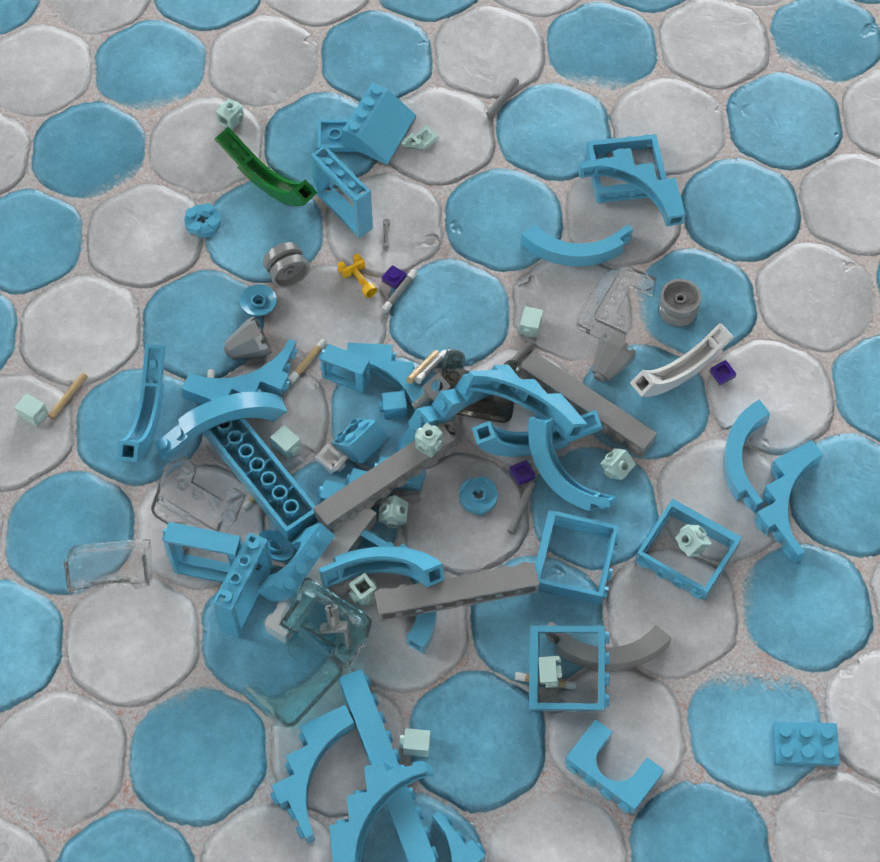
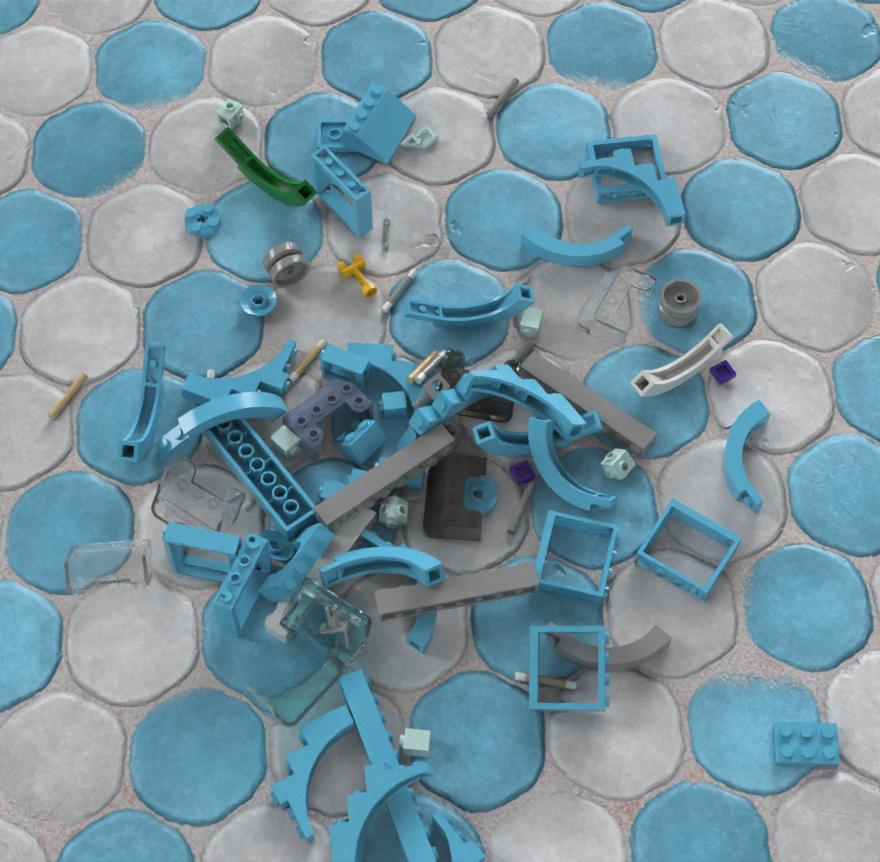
(31, 410): light aqua brick -> none
(247, 341): light grey cone -> none
(306, 416): none -> sand blue windscreen
(331, 459): white bracket -> none
(363, 583): light aqua brick -> none
(394, 277): dark purple plate -> none
(429, 439): light aqua brick -> none
(445, 499): none -> clear smoke windscreen
(471, 315): none -> medium azure arch
(550, 671): light aqua brick -> none
(611, 358): light grey cone -> none
(627, 793): medium azure arch -> none
(692, 540): light aqua brick -> none
(774, 517): medium azure arch -> none

